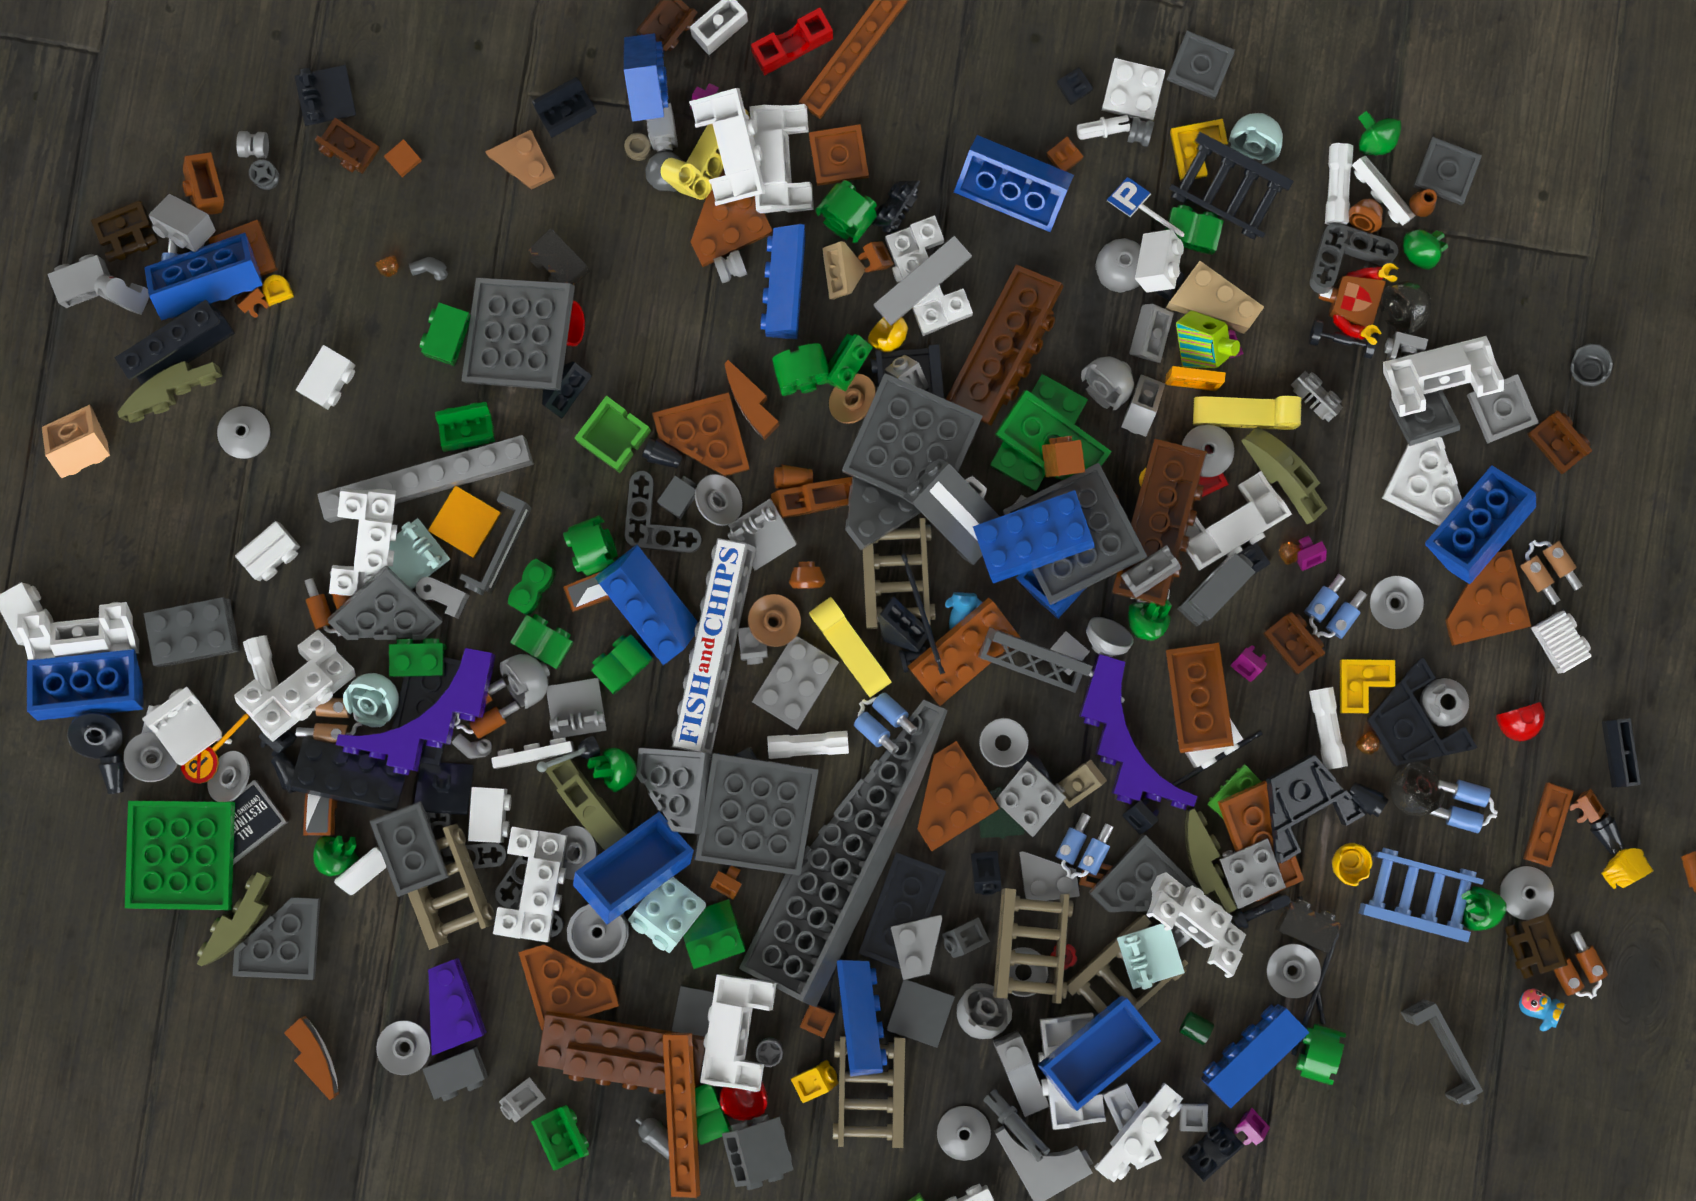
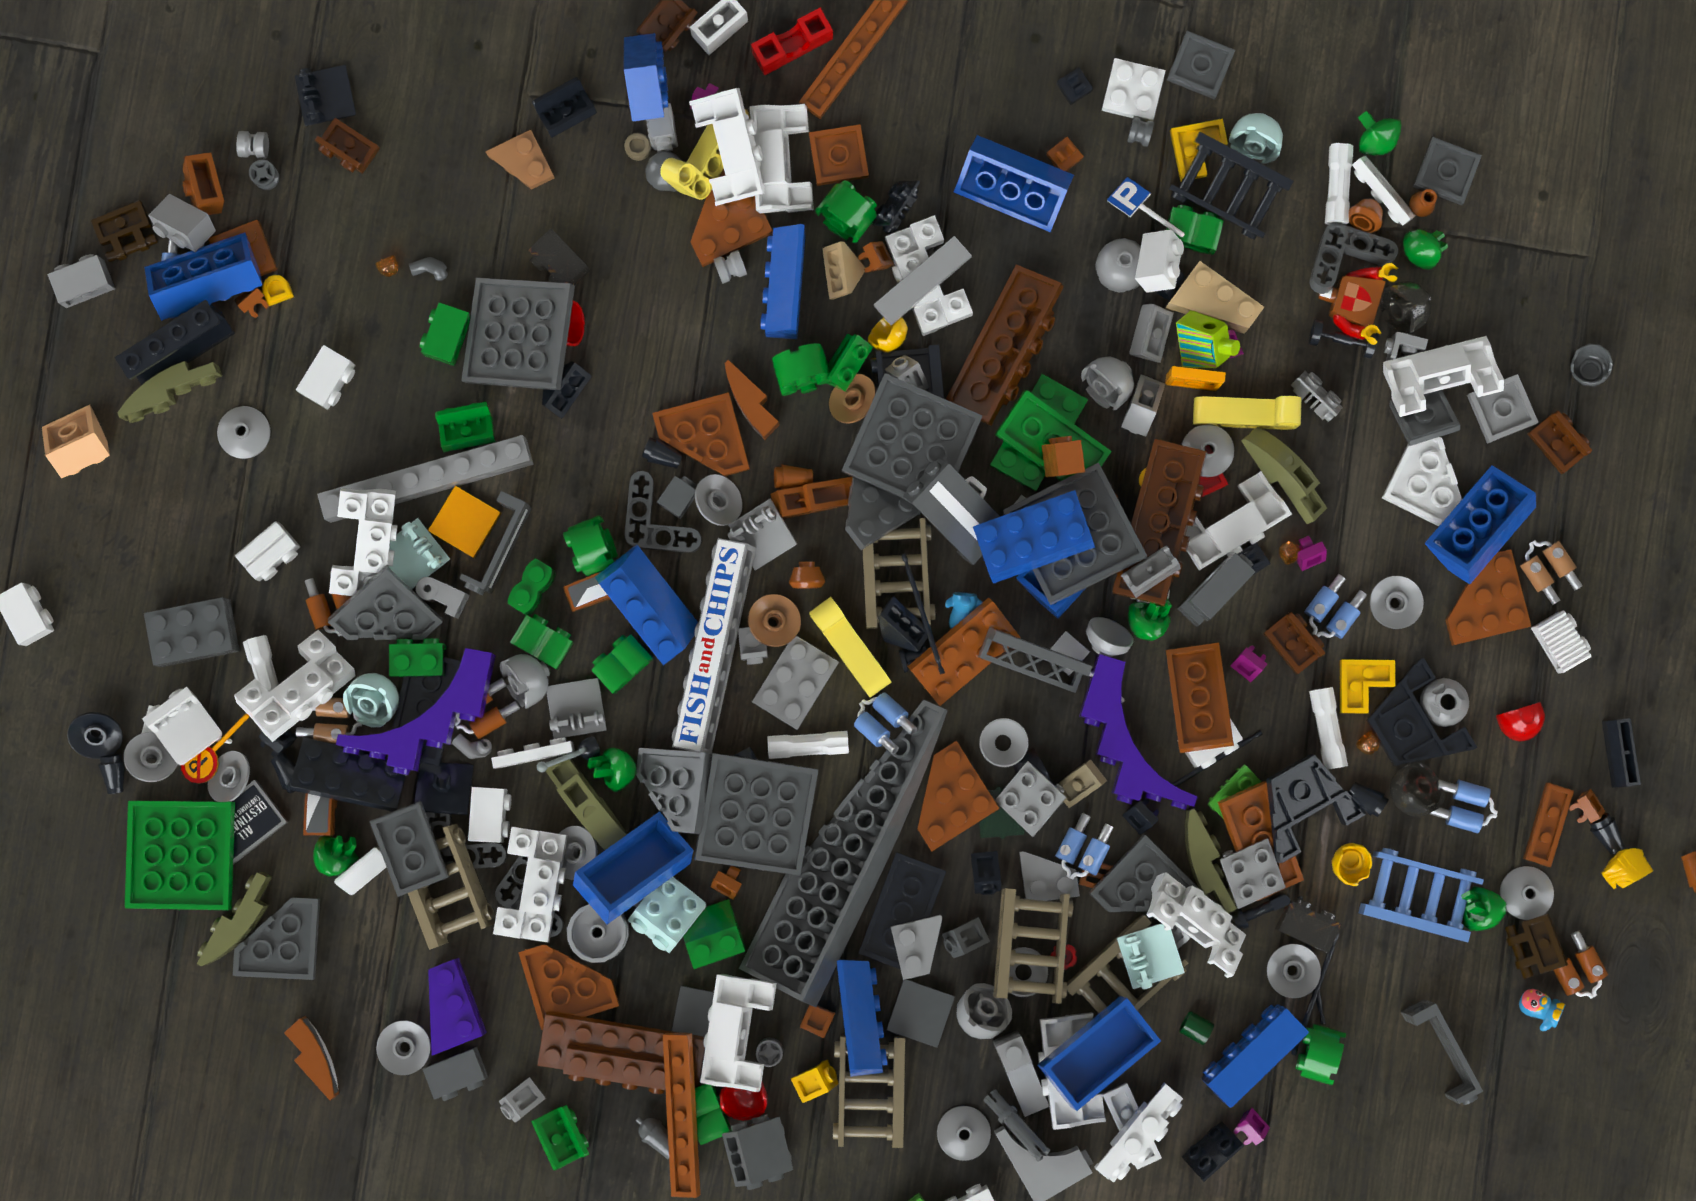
(78, 637): white bracket -> none
(84, 685): blue slope -> none
(115, 290): light grey leg -> none
(402, 158): dark orange tile -> none
(612, 435): bright green piece -> none
(1102, 127): white axle -> none
(1194, 1117): light grey tile -> none

